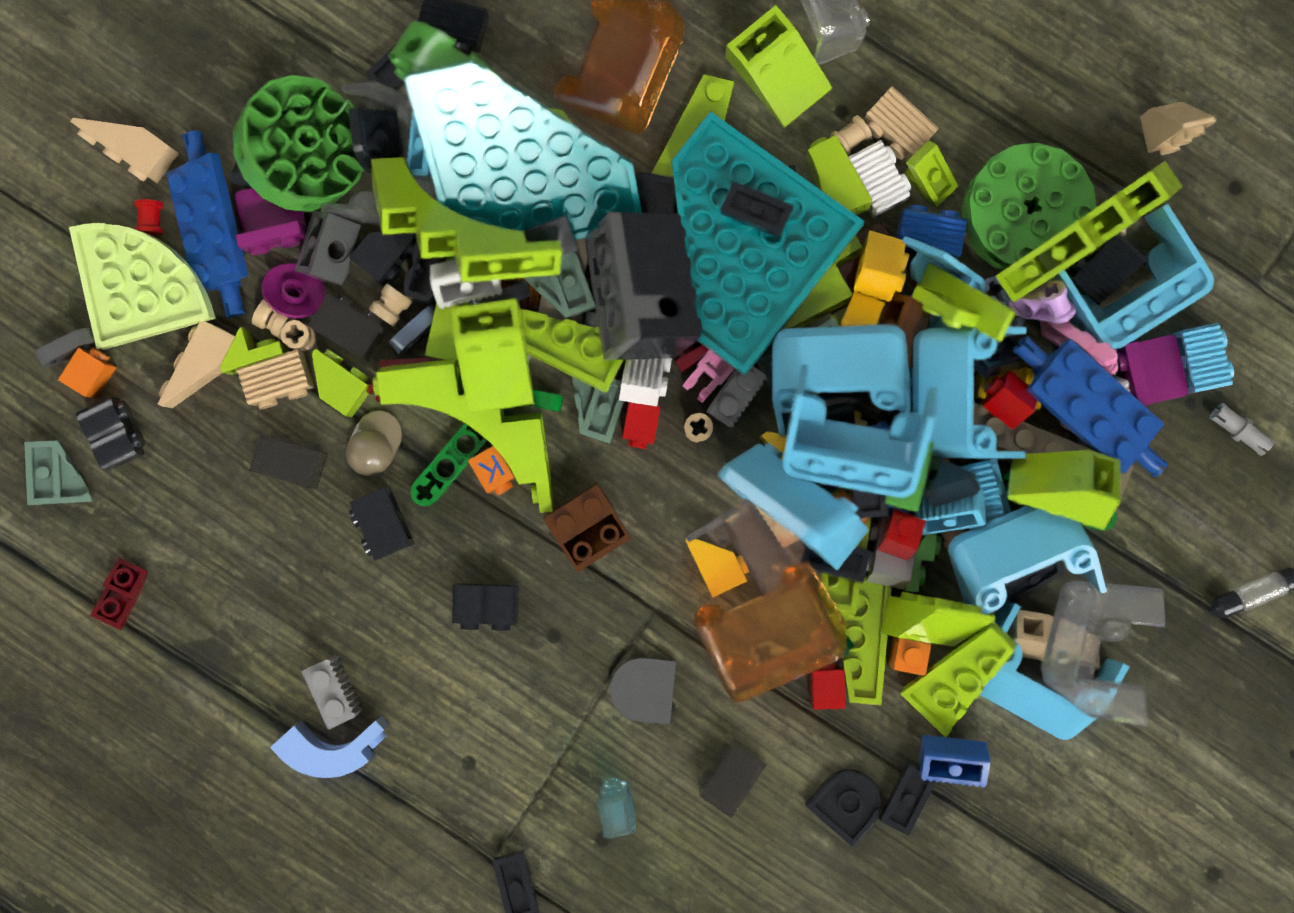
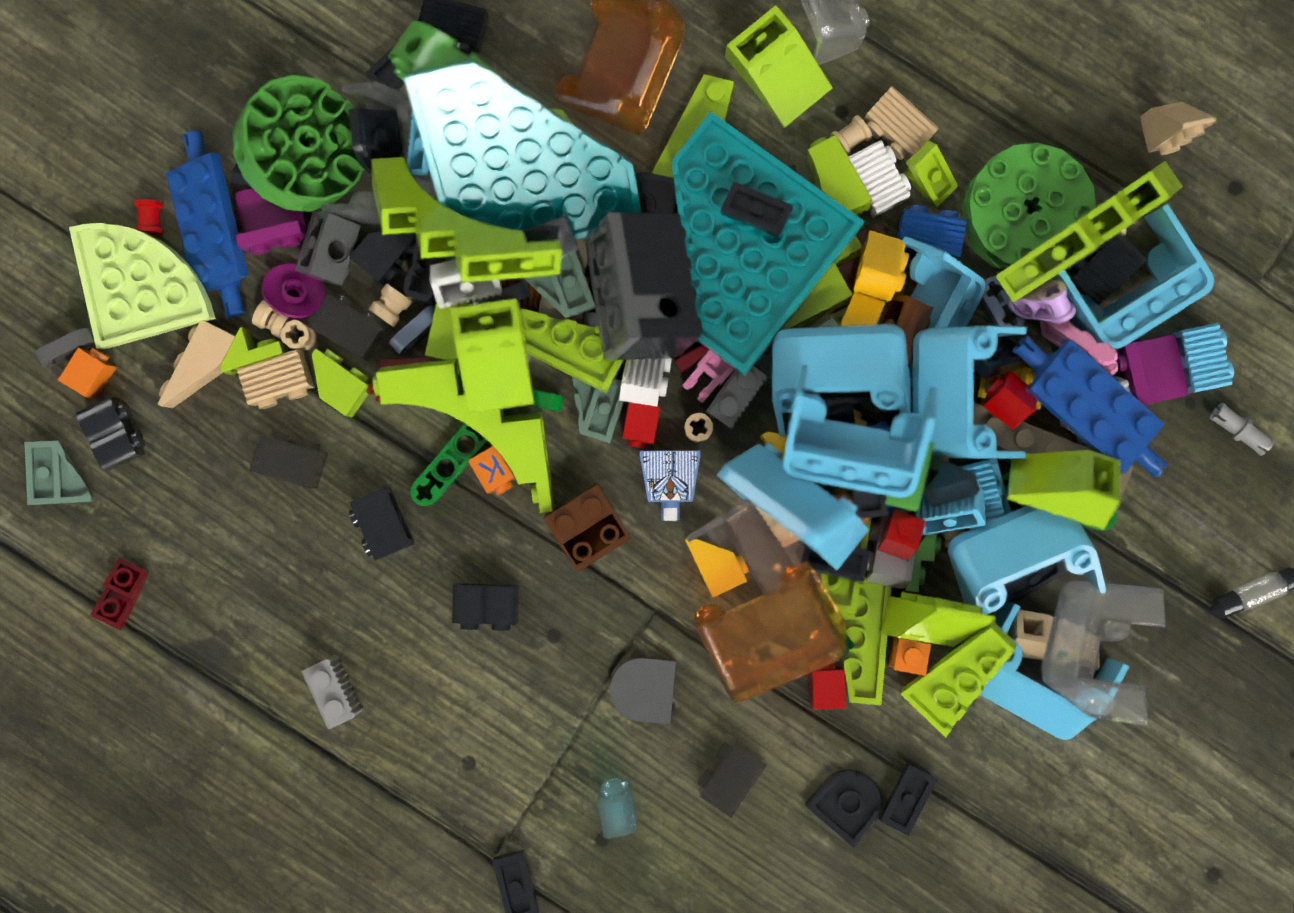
(133, 144): tan slope -> none
(316, 758): light blue arch -> none
(373, 443): dark tan cap -> none
(670, 479): none -> torso
(954, 760): blue brick -> none
(961, 303): lime bracket -> none

